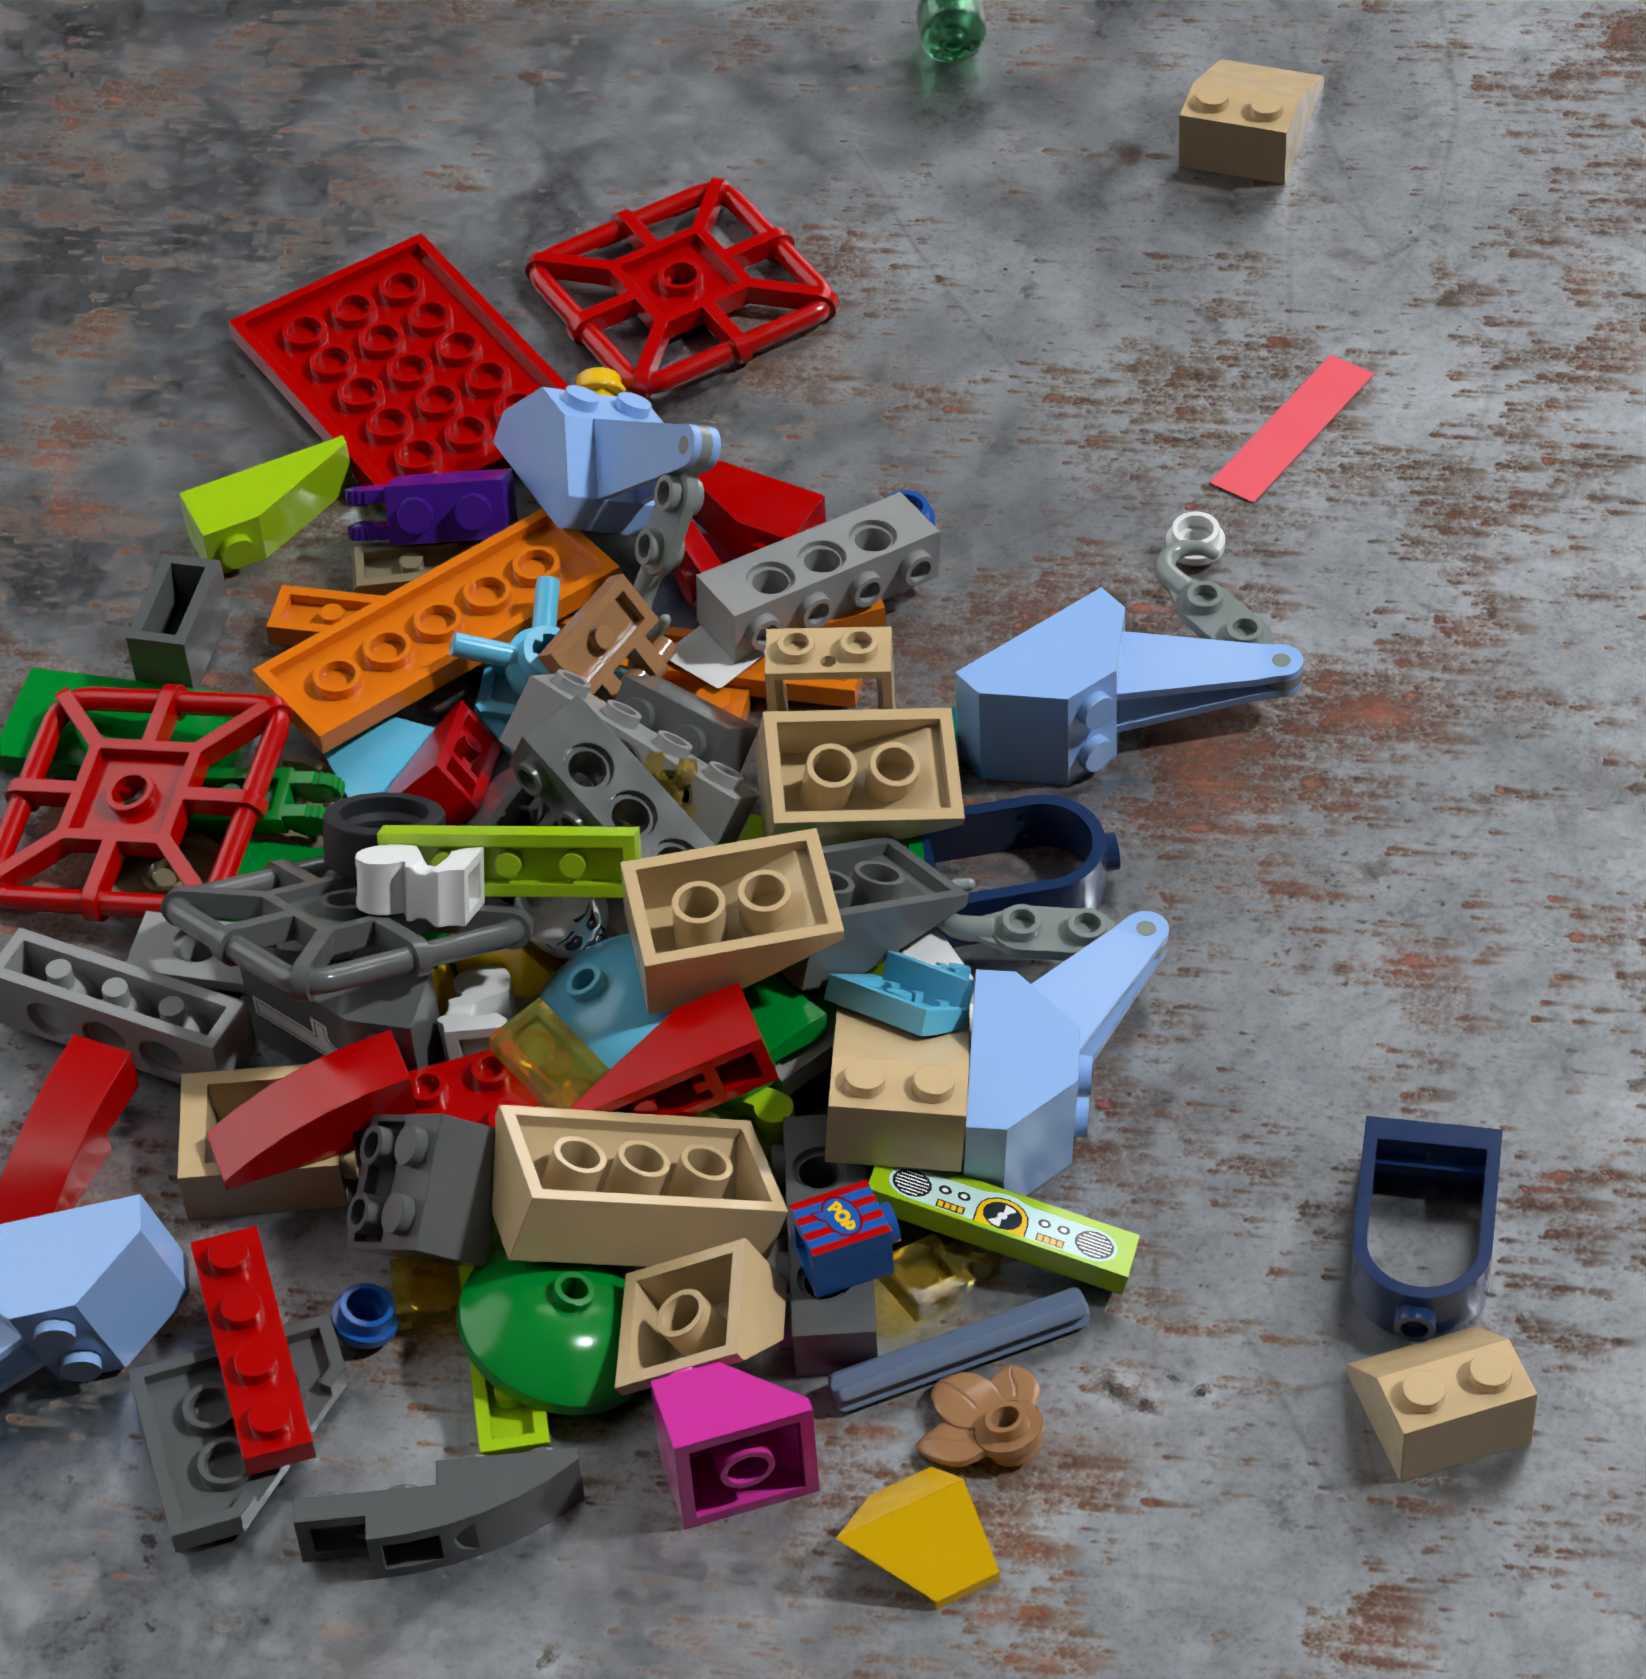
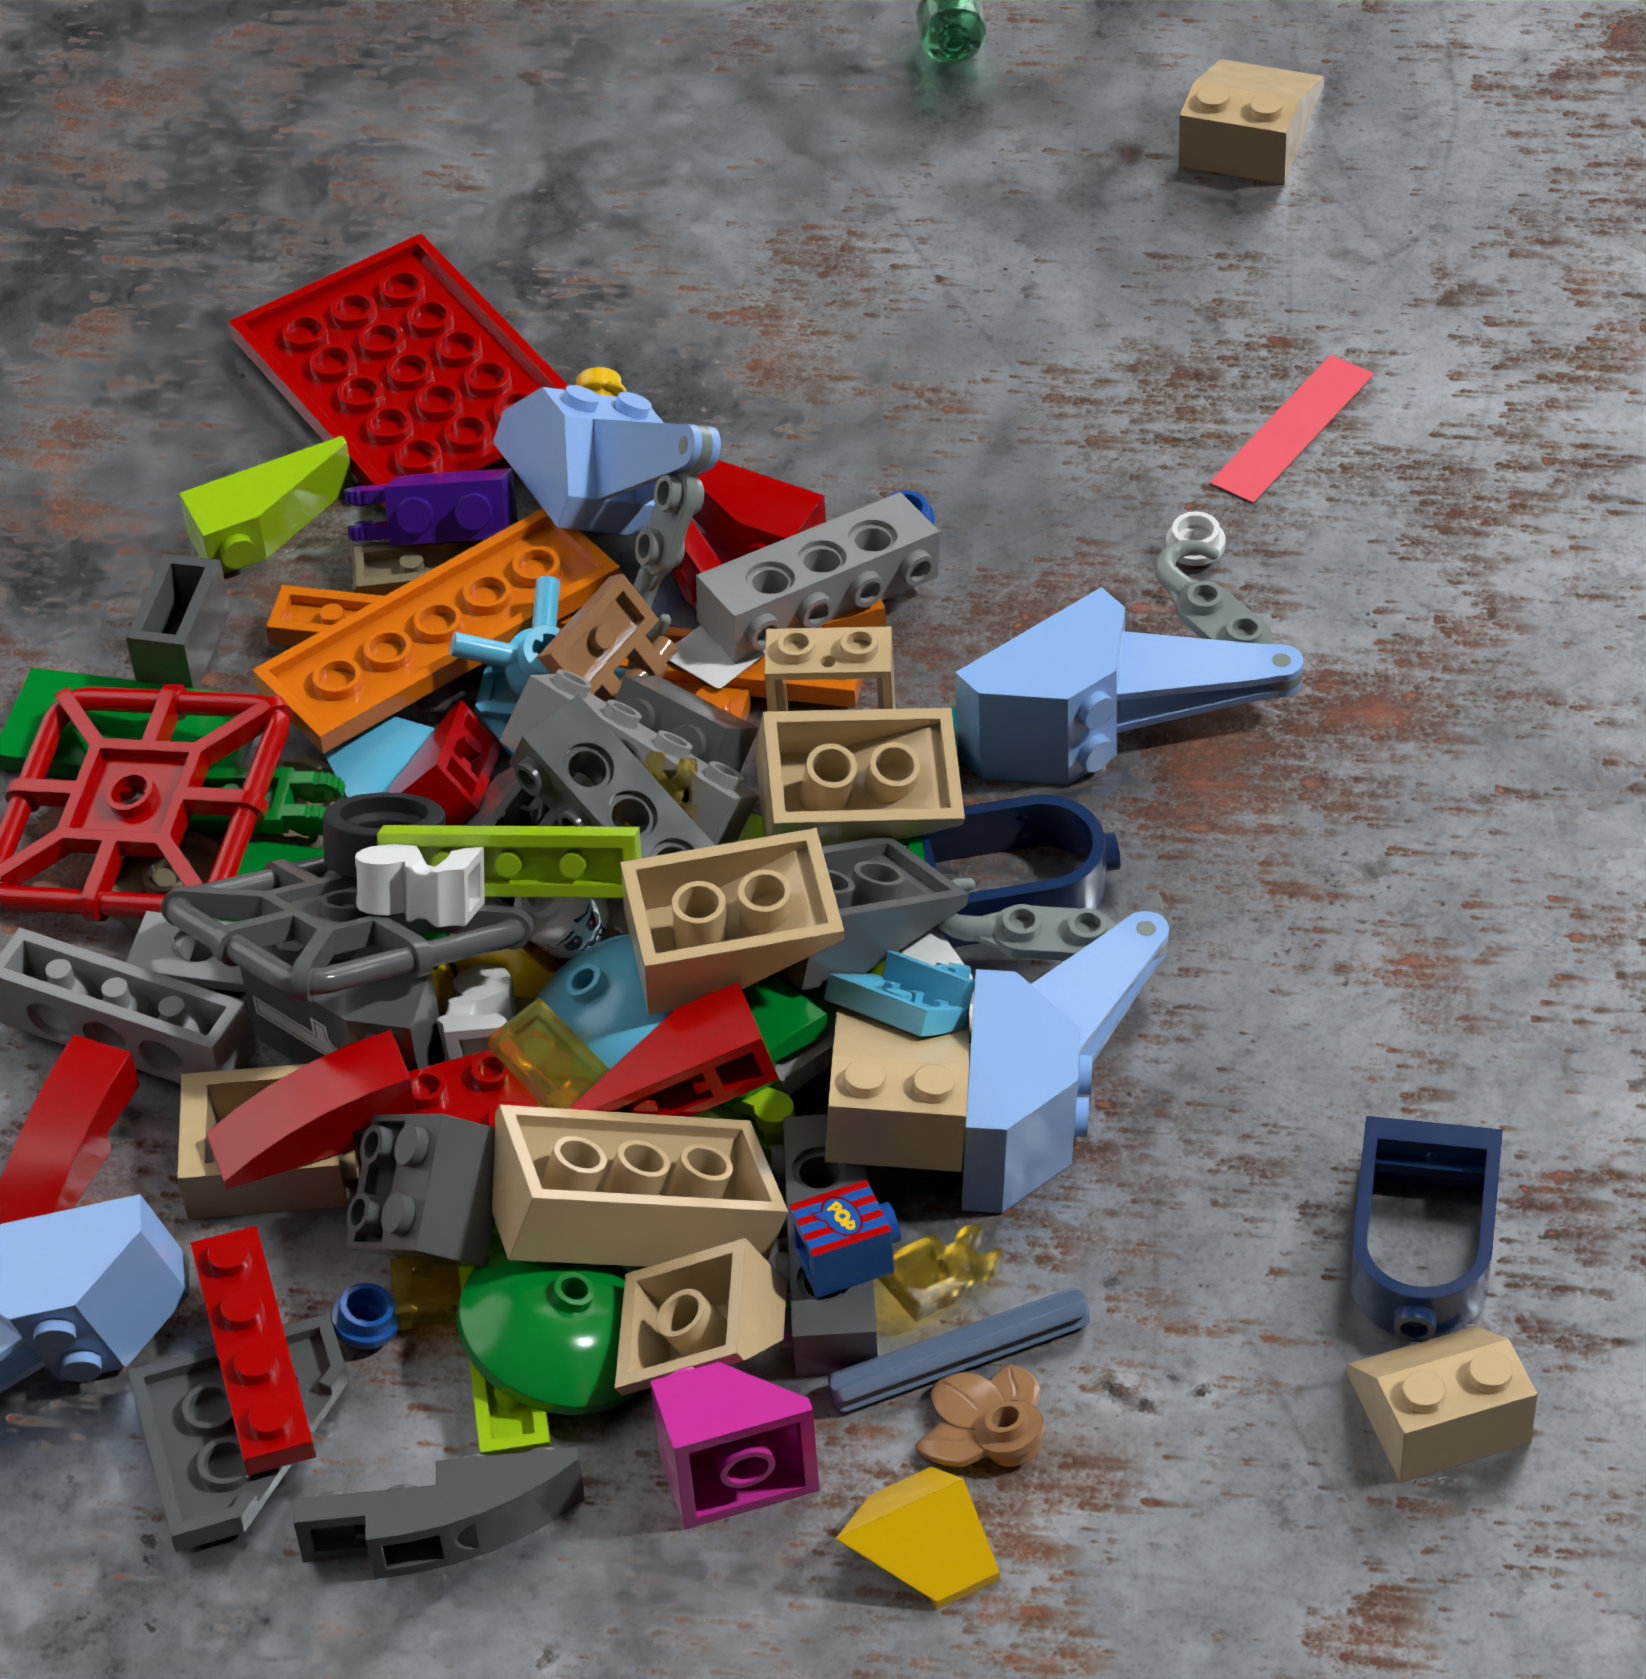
(710, 289): red plate -> none
(1009, 1224): tile -> none

